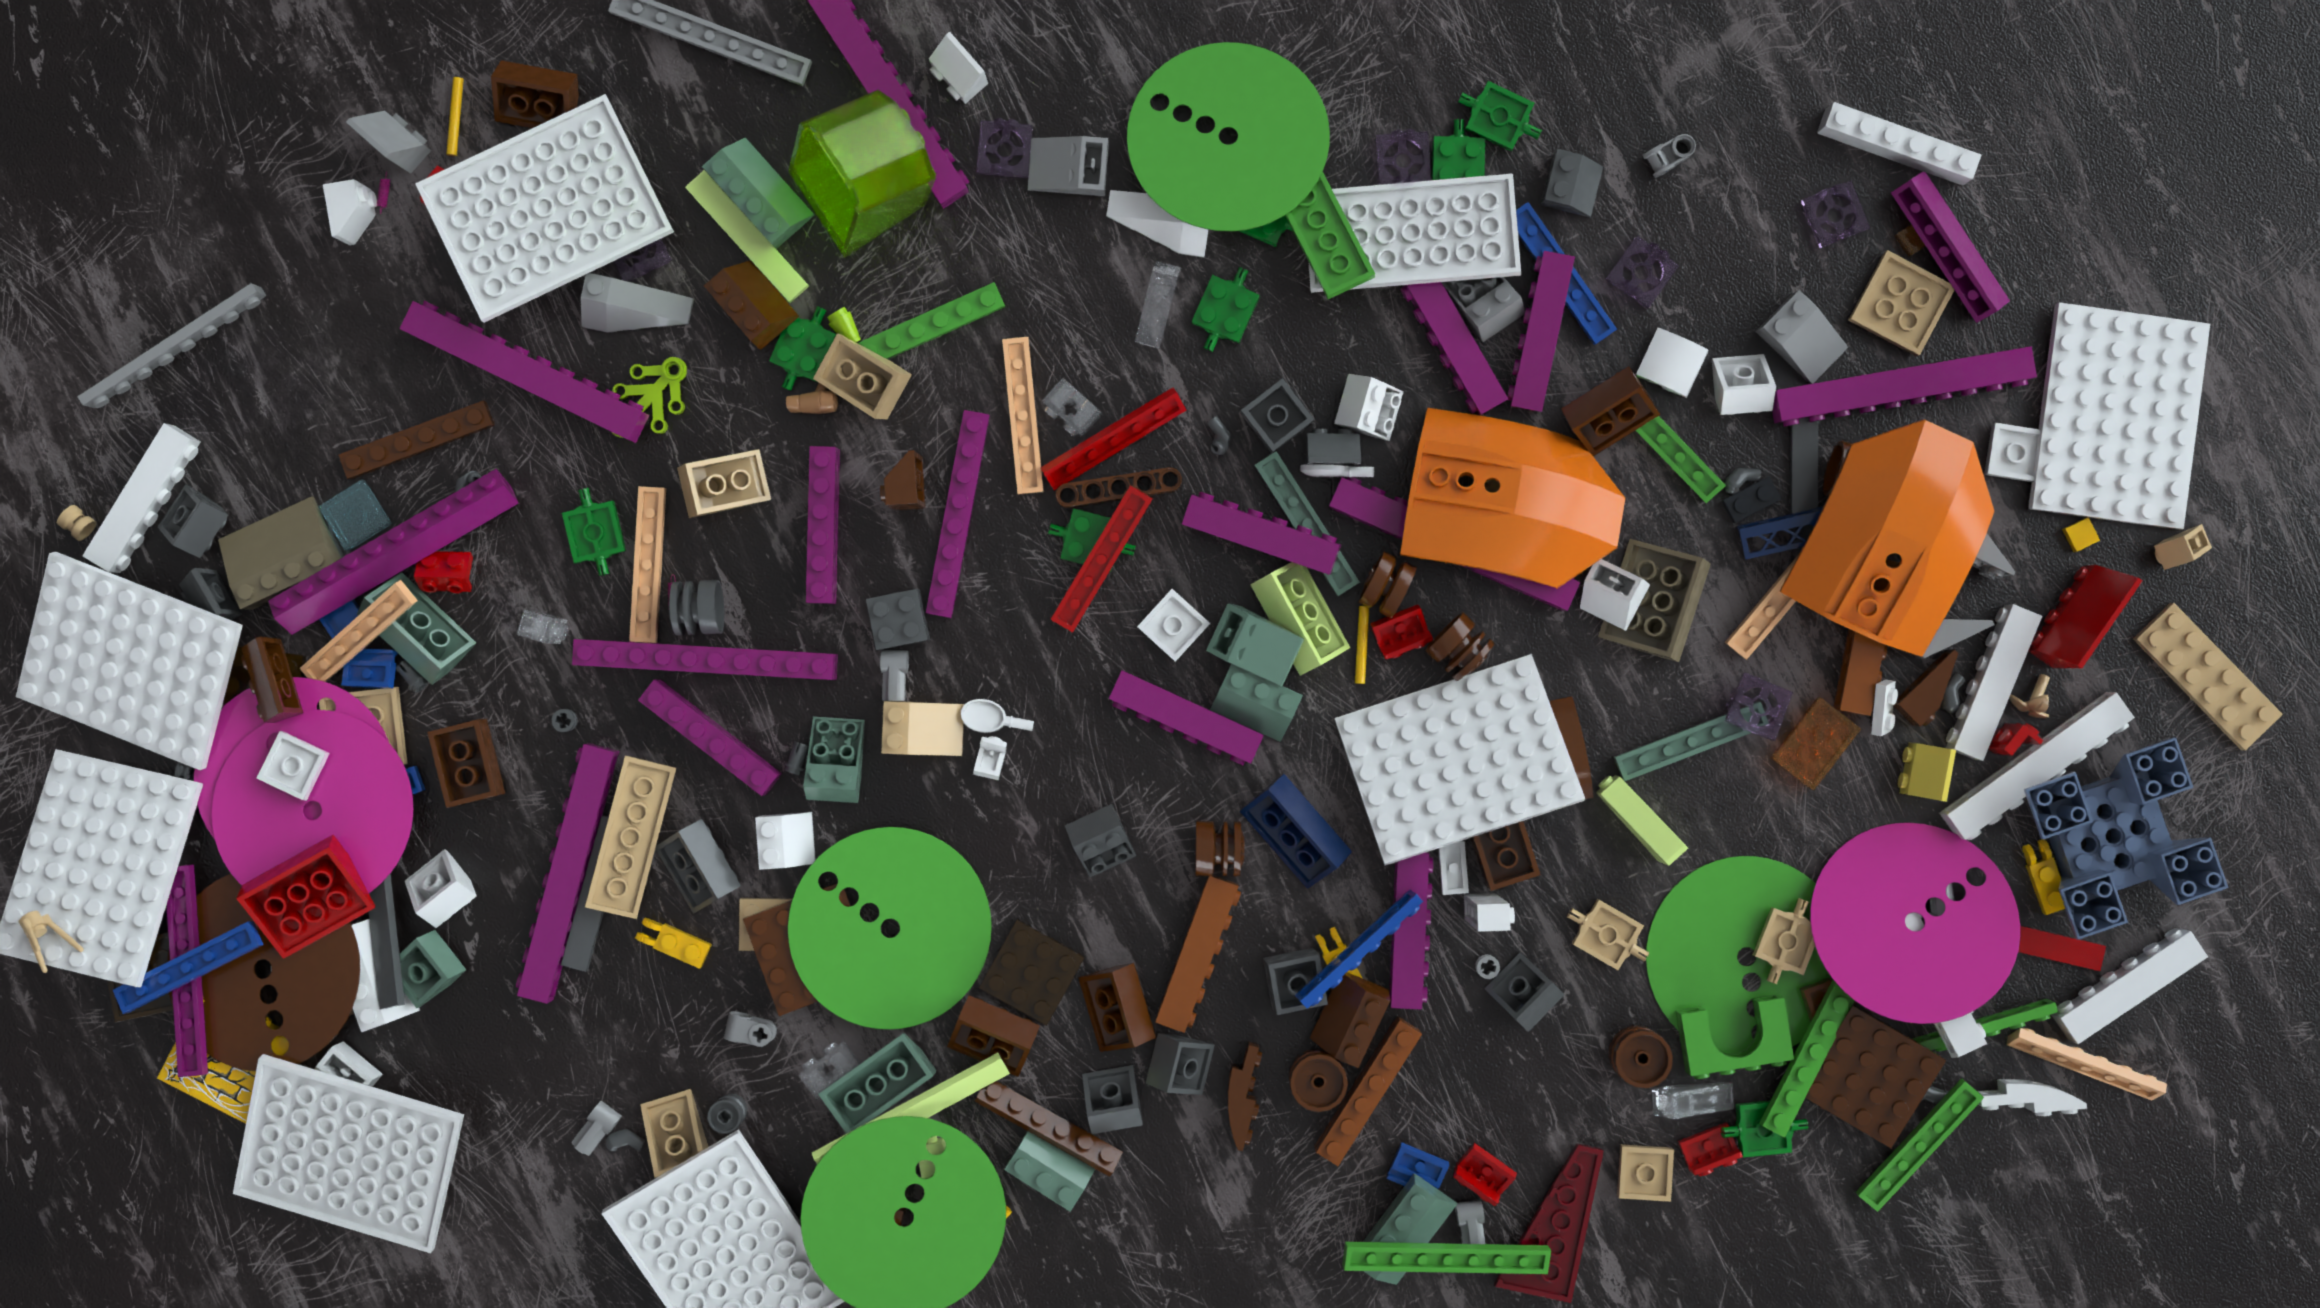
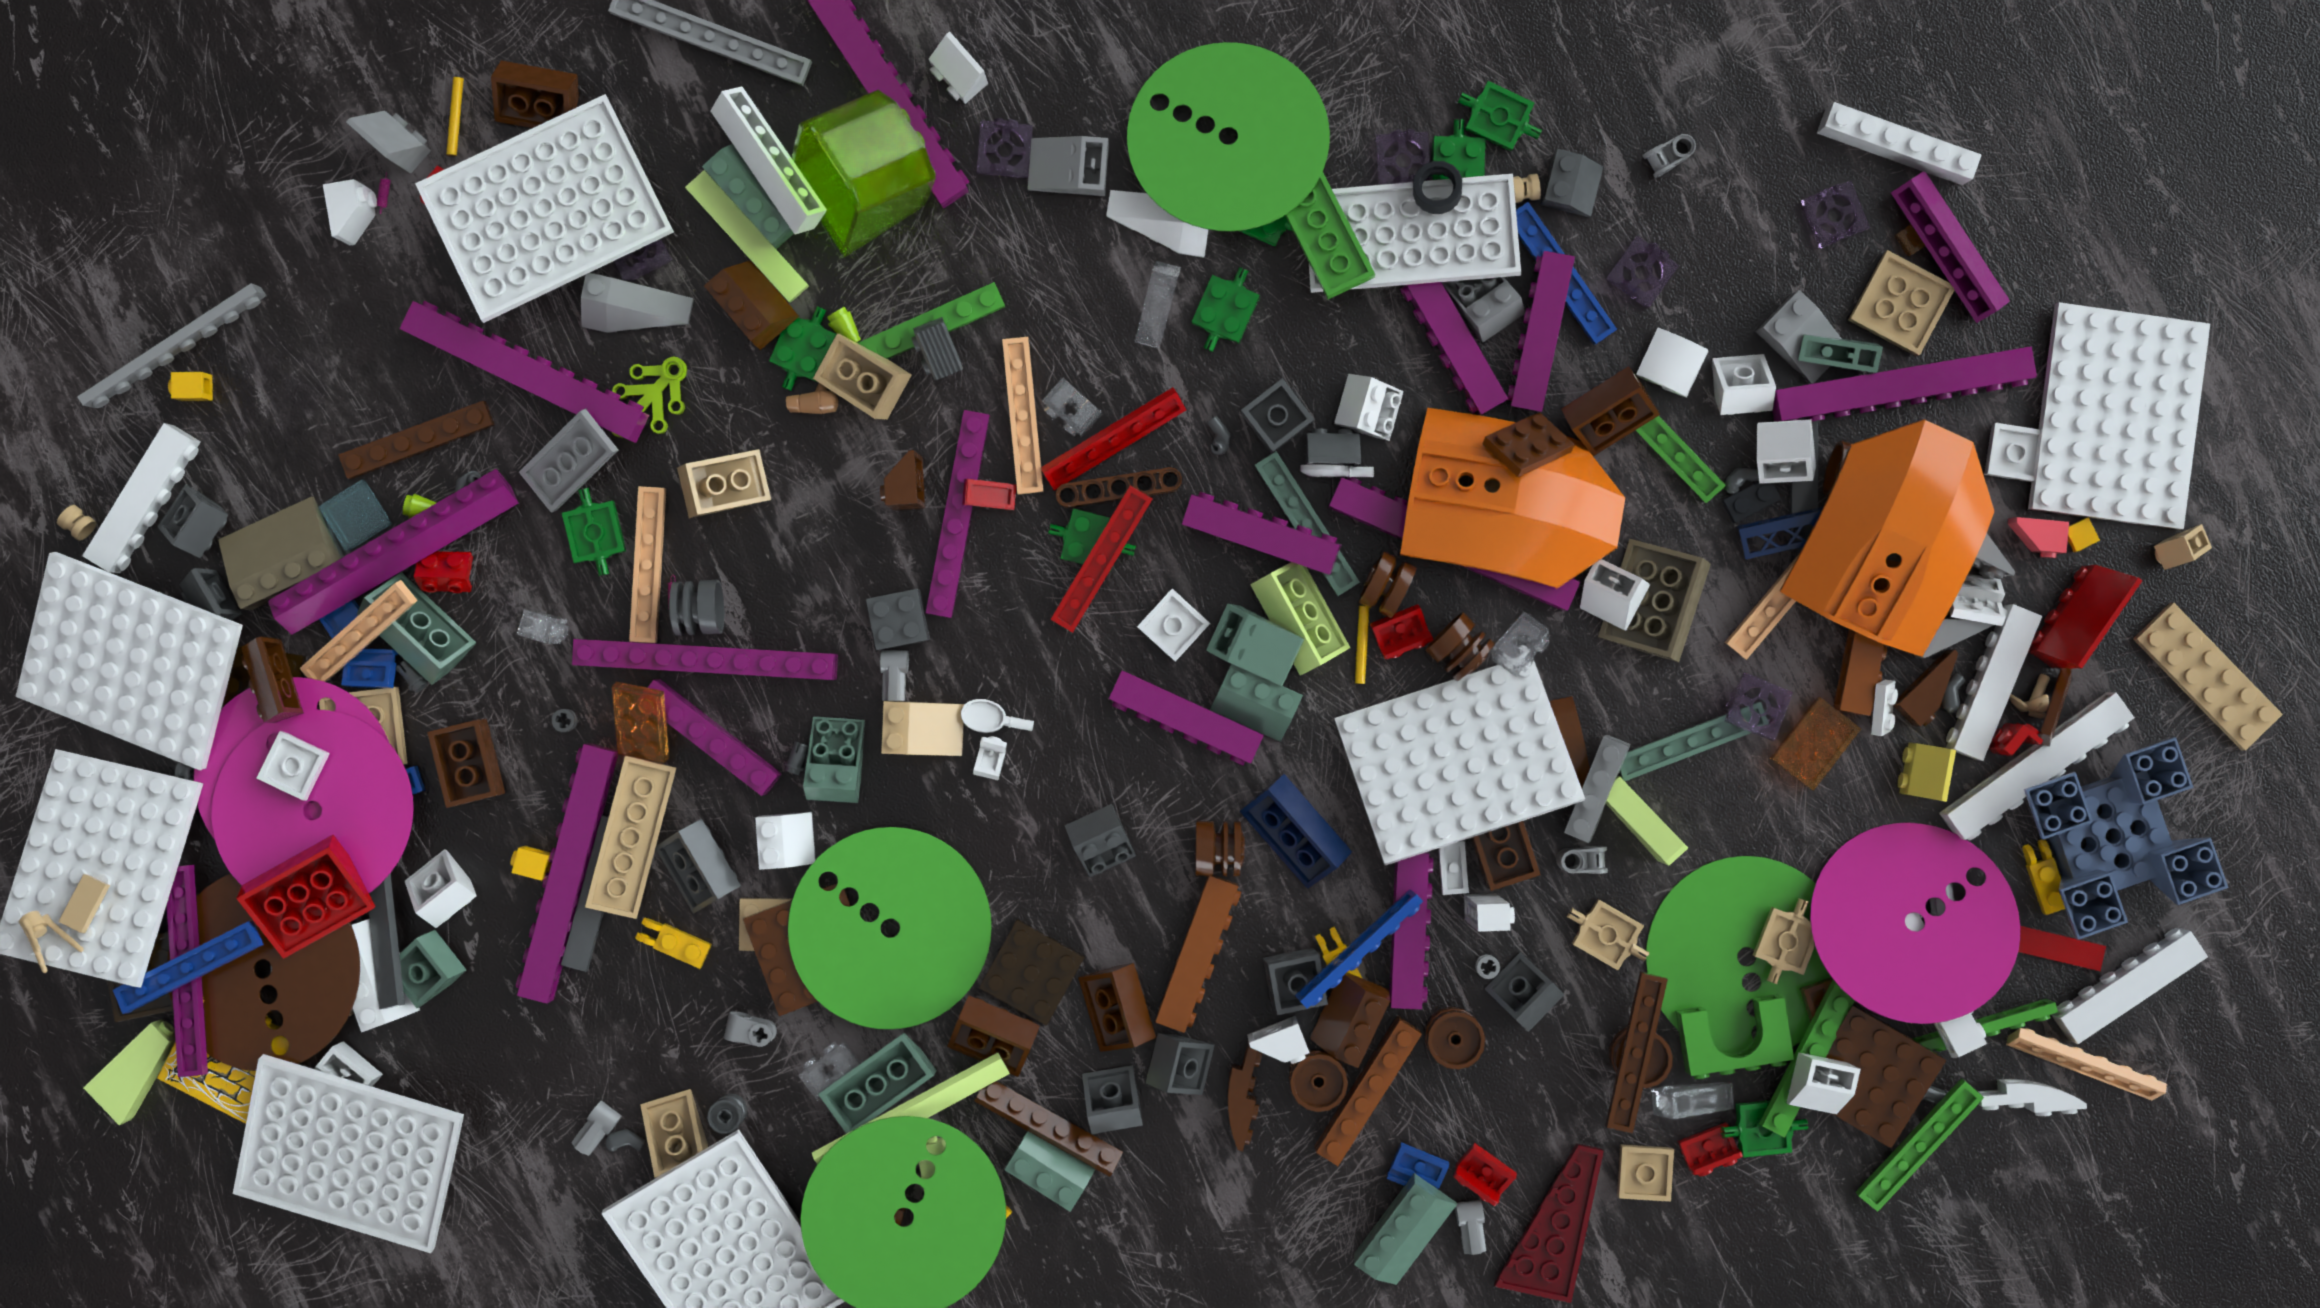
(84, 903): none -> tan tile
(130, 1075): none -> yellowish green slope
(191, 386): none -> yellow brick
(416, 504): none -> lime cone
(531, 862): none -> yellow brick
(568, 460): none -> light grey plate
(640, 722): none -> clear orange plate
(768, 160): none -> white brick
(822, 525): magenta brick -> none
(938, 349): none -> dark grey brick
(989, 494): none -> red tile
(1280, 1041): none -> white slope
(1437, 168): none -> black tyre
(1446, 1257): bright green plate -> none
(1461, 1051): none -> reddish brown wheel
(1523, 631): none -> clear brick
(1527, 188): none -> tan wheel
(1528, 444): none -> reddish brown plate
(1587, 860): none -> light grey piece
(1597, 788): none -> light grey arch
(1636, 1052): none -> reddish brown plate
(1785, 451): none -> white slope
(1822, 1083): none -> white slope
(1840, 353): none -> sand green slope
(1980, 600): none -> white slope
(2041, 535): none -> coral slope
(2055, 706): none -> reddish brown tile

